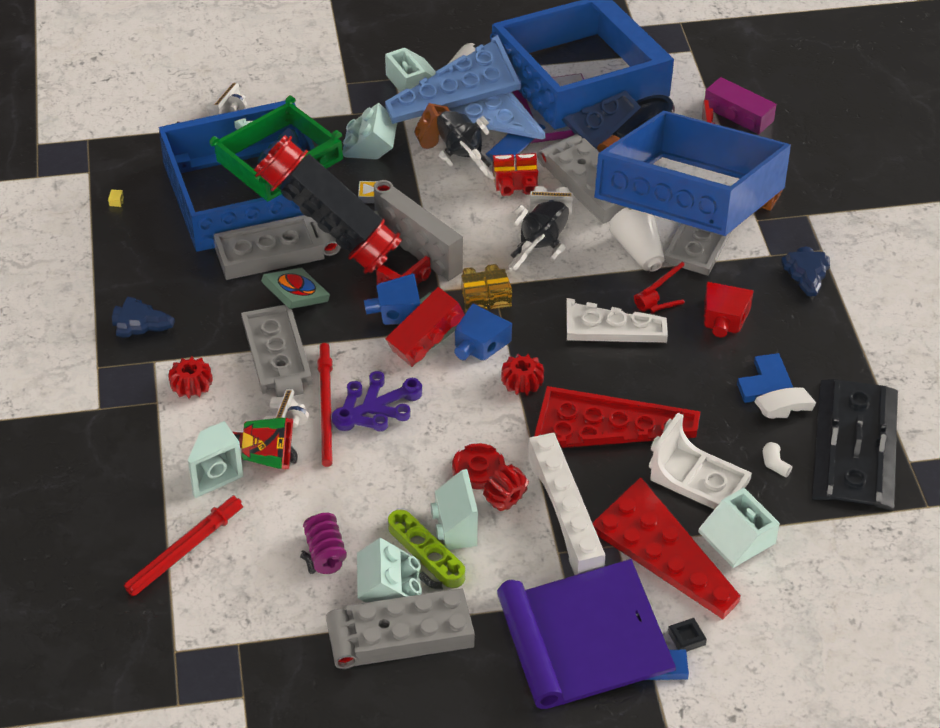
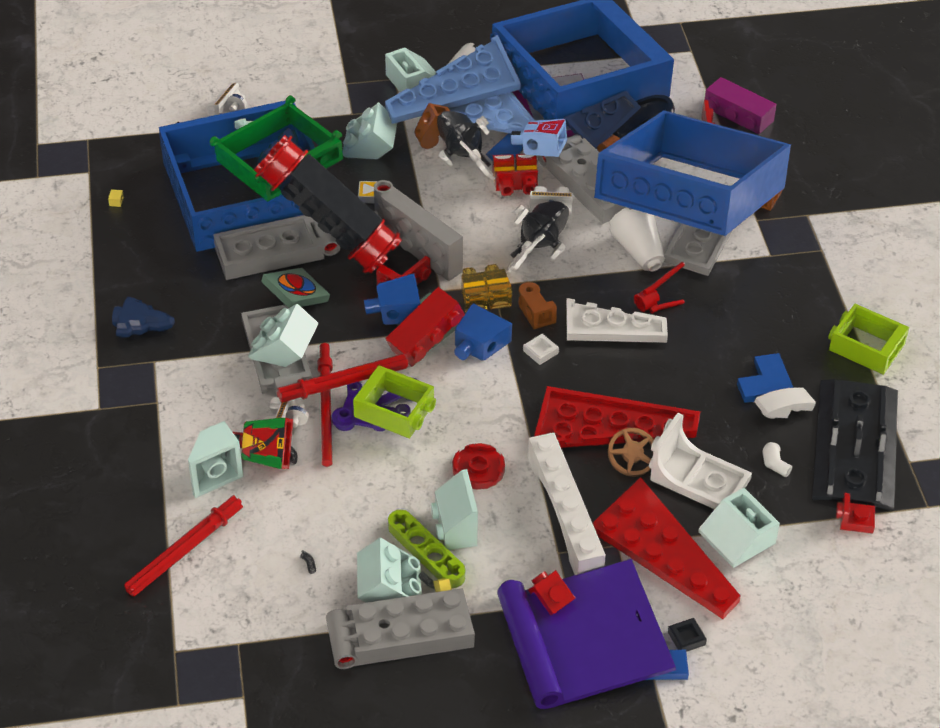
(190, 377): red gear -> none
(283, 337): none -> light aqua slope
(325, 542): magenta piece -> none
(337, 379): none -> red axle
(401, 385): none -> lime window
(442, 585): none -> light yellow piece
(505, 487): red gear -> none
(522, 374): red gear -> none
(534, 306): none -> dark orange leg
(540, 349): none -> white tile
(542, 137): none -> light blue torso
(551, 591): none -> red bracket
(631, 452): none -> medium nougat wheel
(726, 308): red torso -> none
(807, 268): dark blue rock -> none
(855, 516): none -> red bracket
(874, 324): none -> lime window

